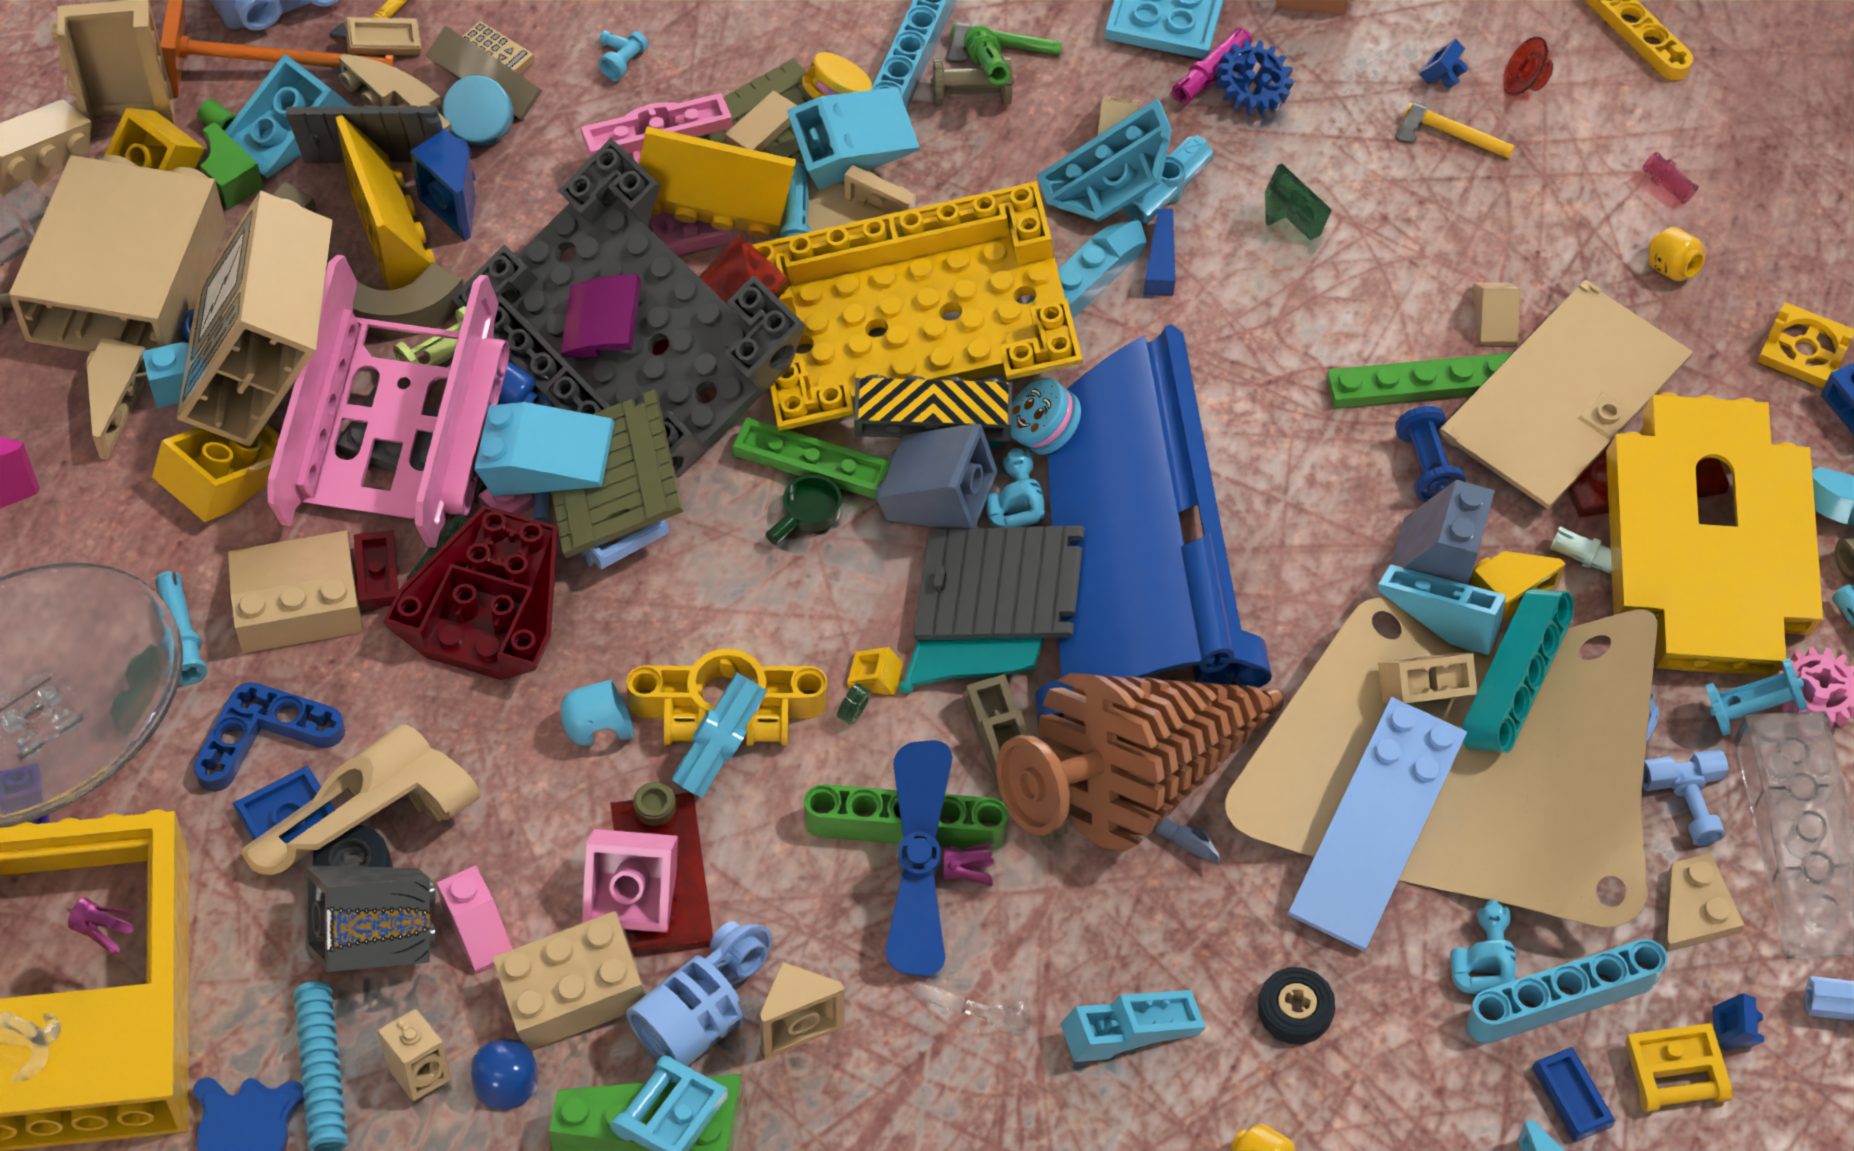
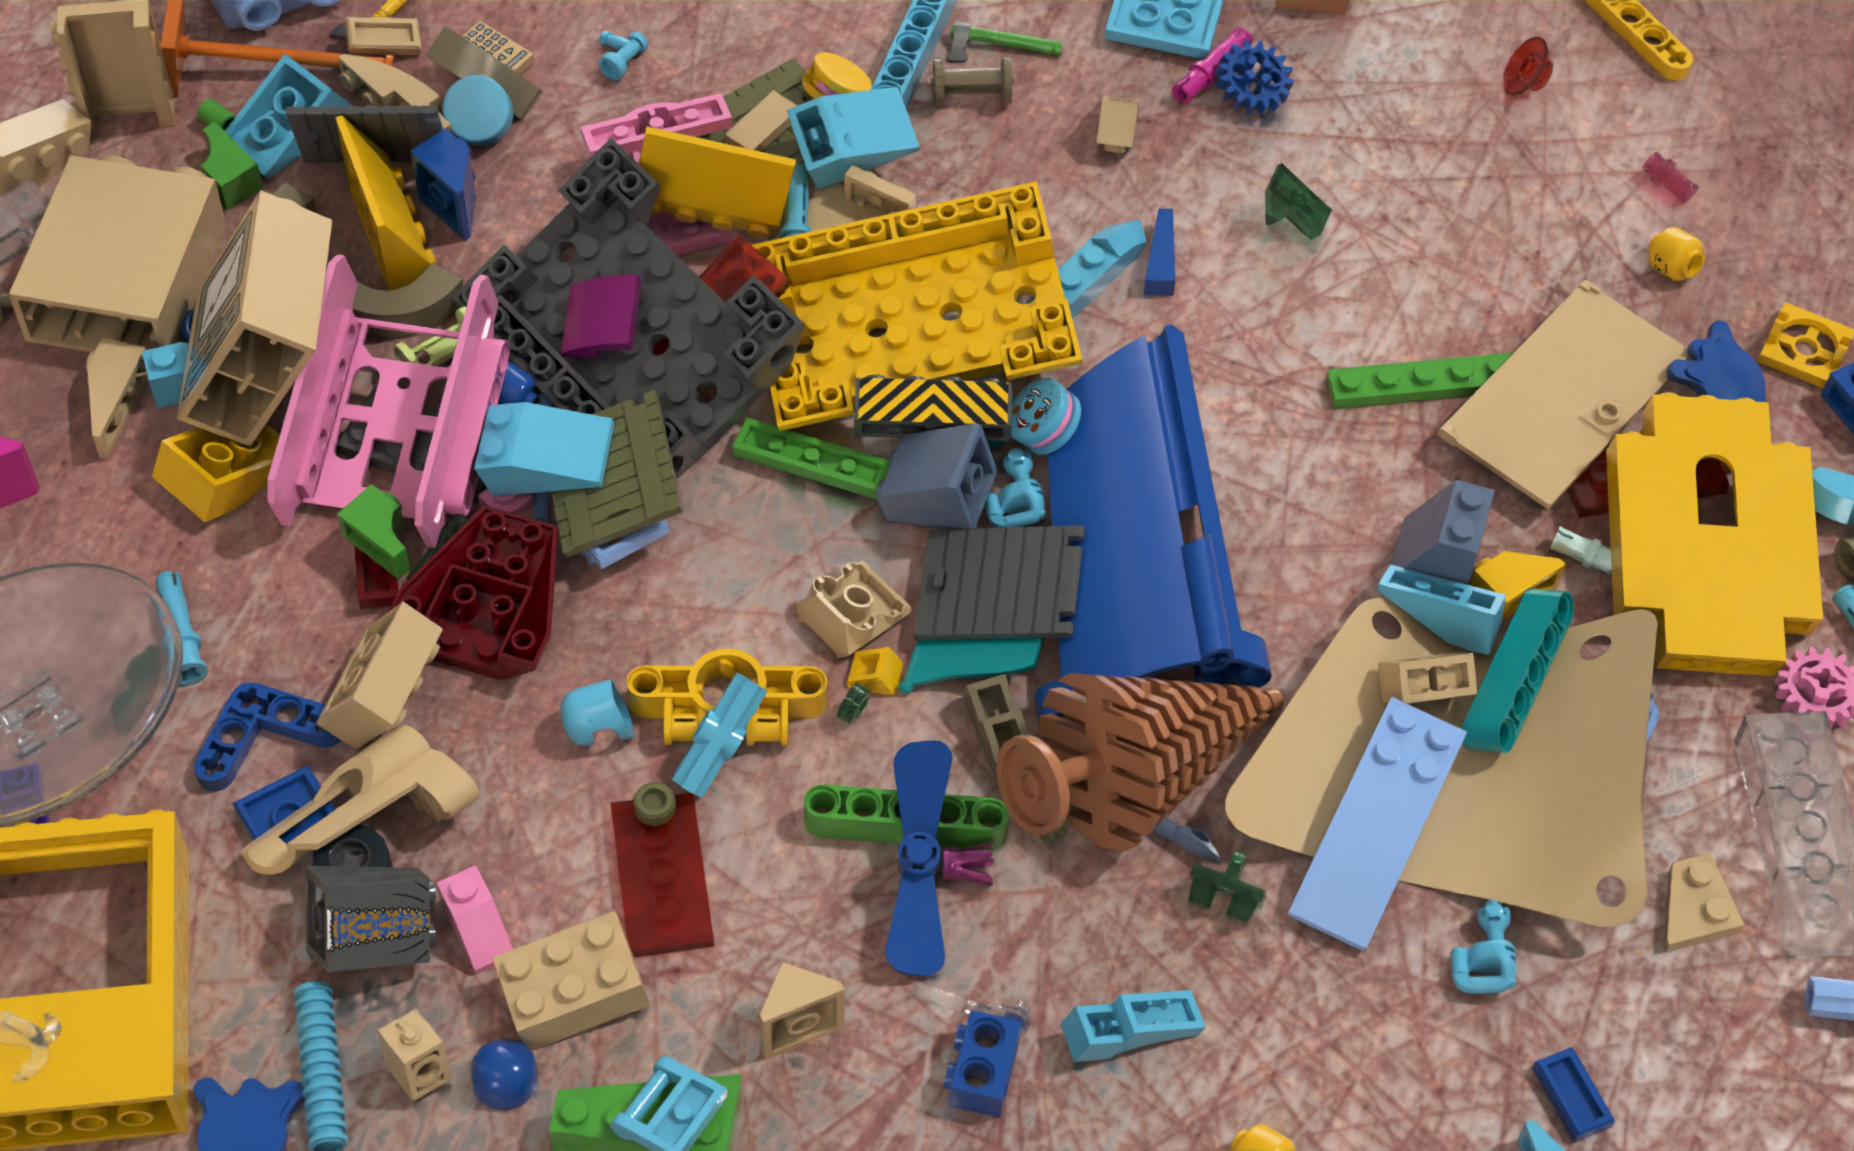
(88, 915): flat silver piece -> none
(153, 142): yellow slope -> none
(294, 592): tan slope -> none
(373, 527): none -> bright green arch
(381, 677): none -> tan brick
(630, 876): bright pink slope -> none
(697, 1000): light blue cylinder -> none
(808, 504): dark green piece -> none
(851, 608): none -> tan slope
(987, 55): bright green pin -> none
(990, 1064): none -> blue brick
(1111, 166): medium azure wedge -> none
(1178, 171): medium azure piece -> none
(1244, 895): none -> clear green hips
(1278, 1014): black bush -> none
(1418, 114): yellow piece -> none
(1421, 429): blue hose -> none
(1444, 63): blue tile -> none
(1497, 313): tan slope -> none
(1553, 1004): medium azure beam -> none
(1674, 1054): yellow plate -> none
(1687, 781): light blue bar -> none
(1719, 367): none -> blue tile
(1737, 1022): blue tile -> none
(1756, 696): medium azure hose -> none

